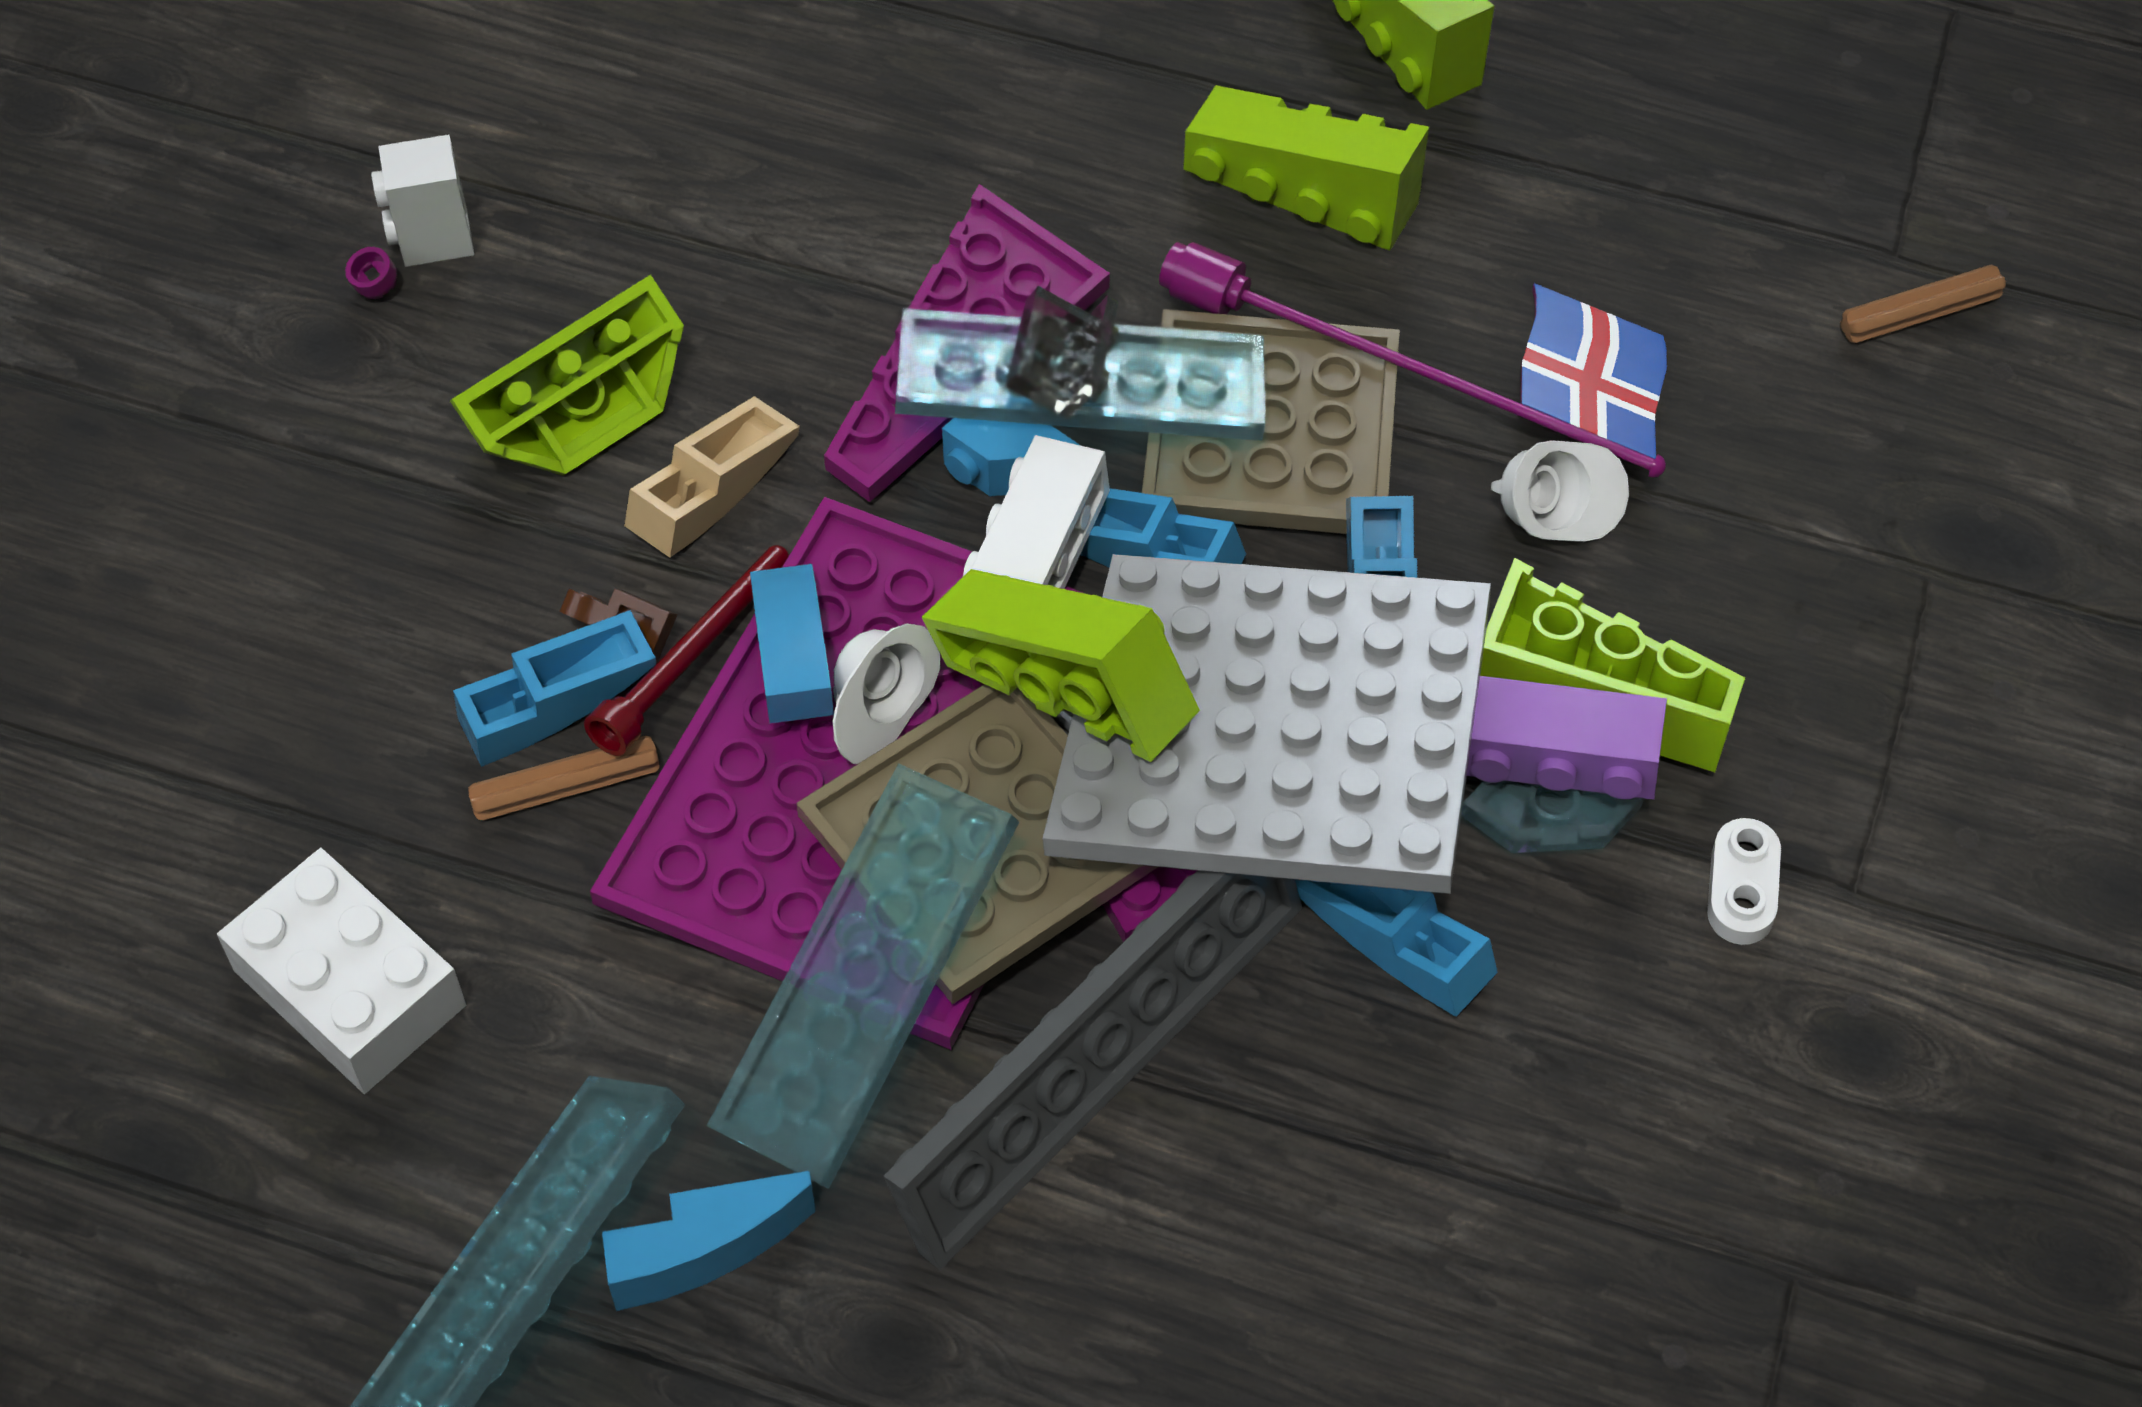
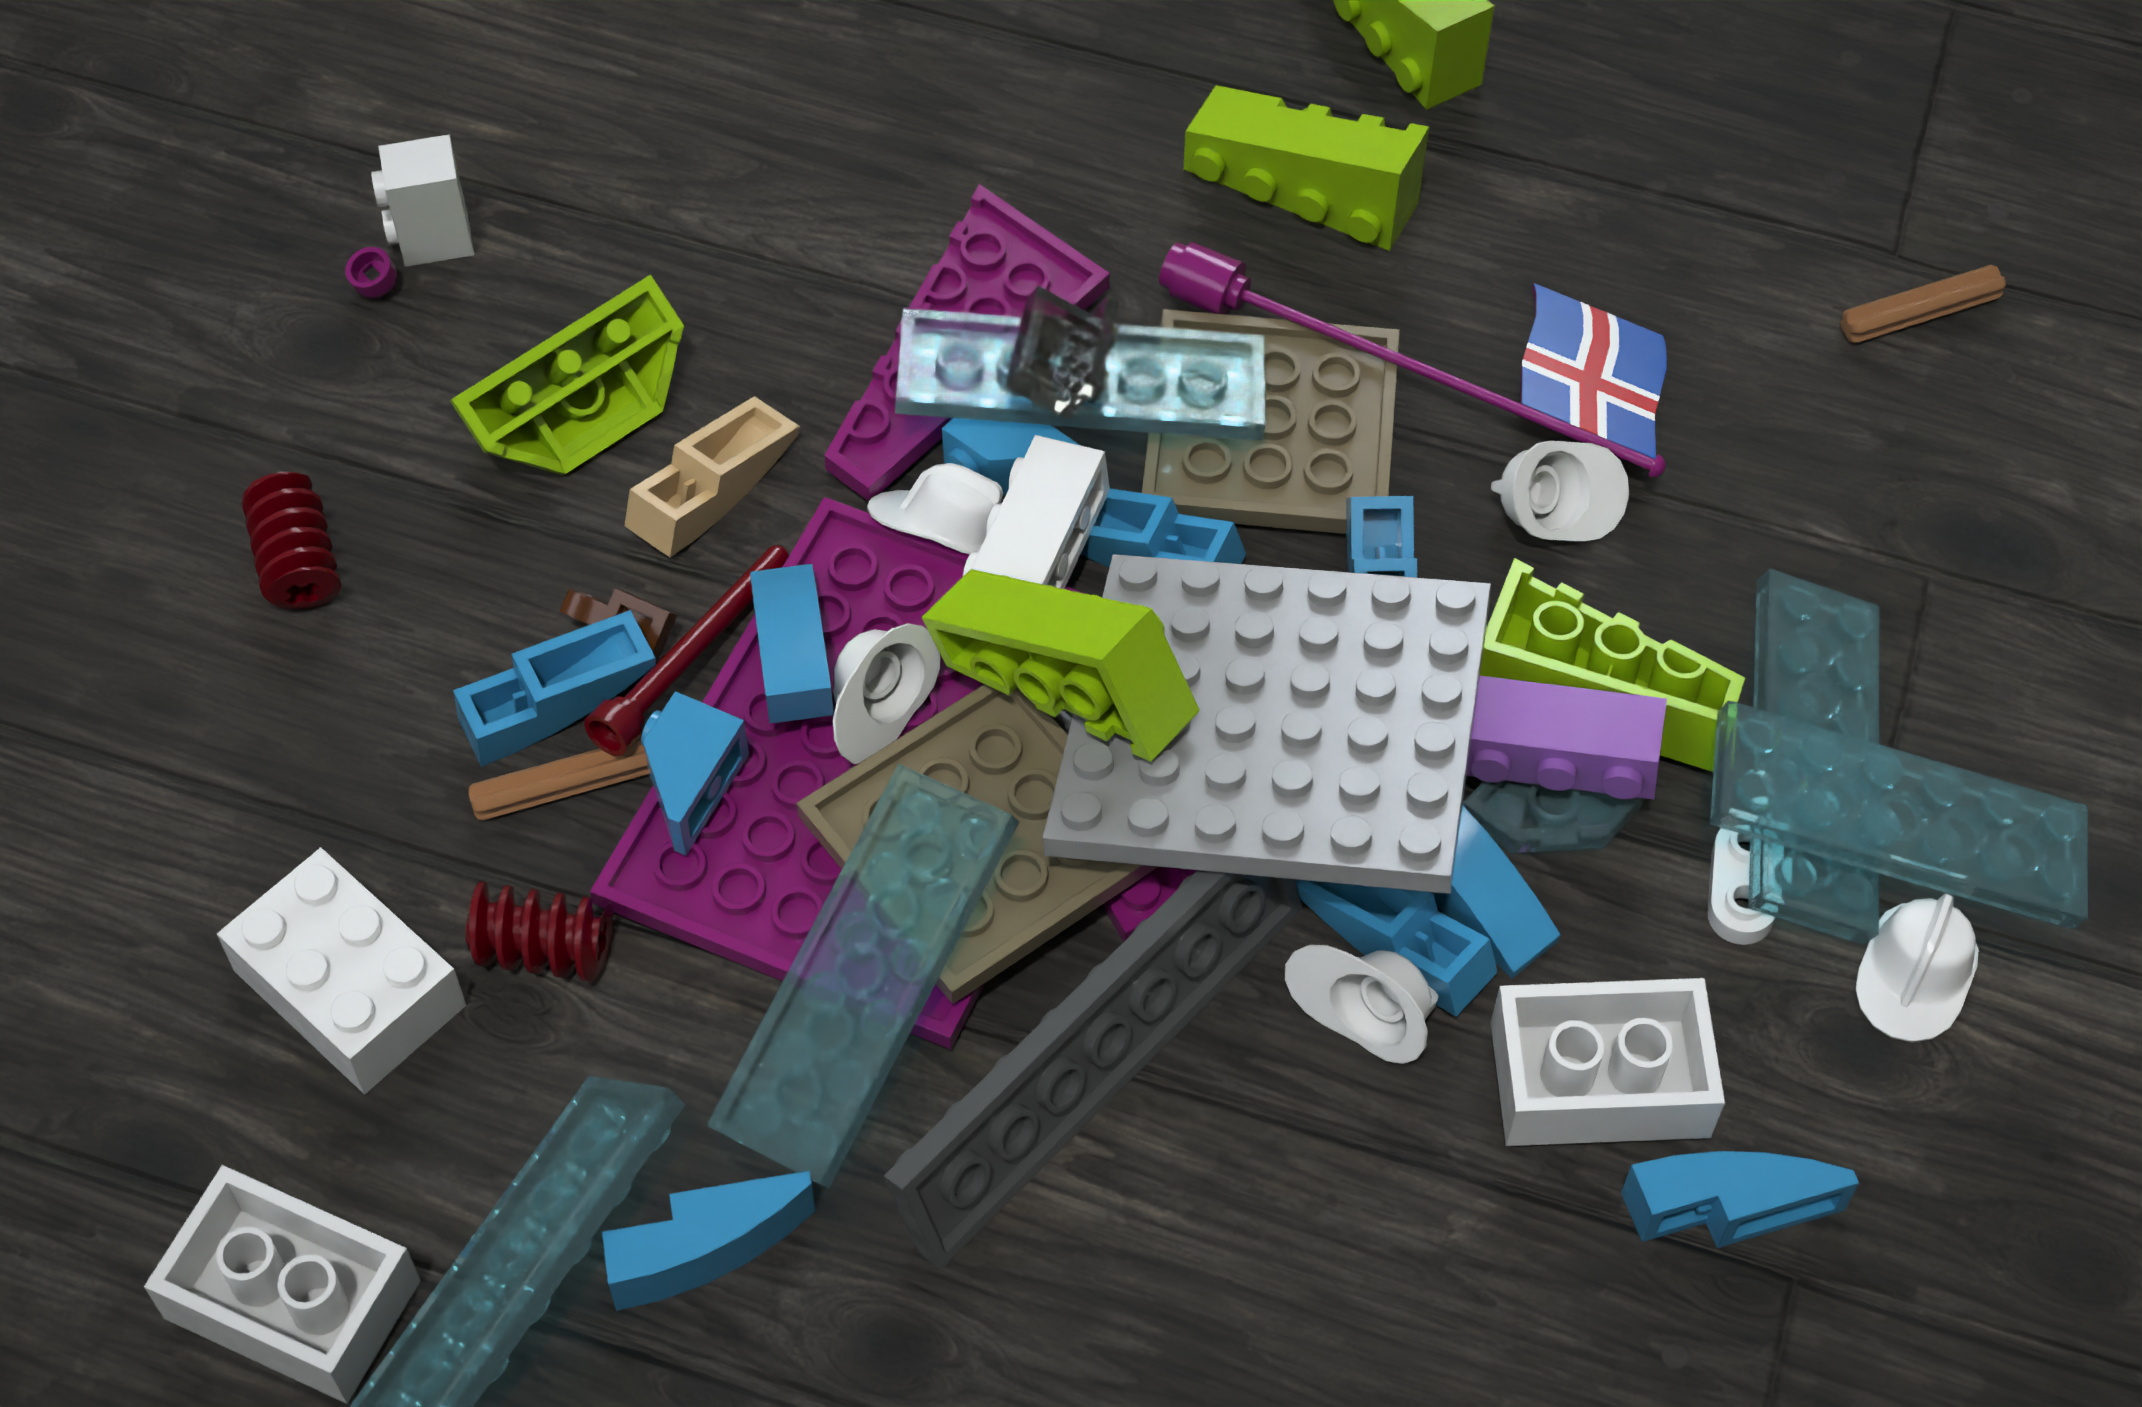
(283, 1283): none -> white brick
(290, 541): none -> dark red piece
(538, 935): none -> dark red piece
(691, 763): none -> dark azure slope
(943, 506): none -> white piece
(1367, 998): none -> white piece
(1496, 900): none -> dark azure slope
(1606, 1062): none -> white brick
(1733, 1193): none -> dark azure slope
(1822, 669): none -> clear light blue plate
(1900, 815): none -> clear light blue plate
(1917, 969): none -> white piece

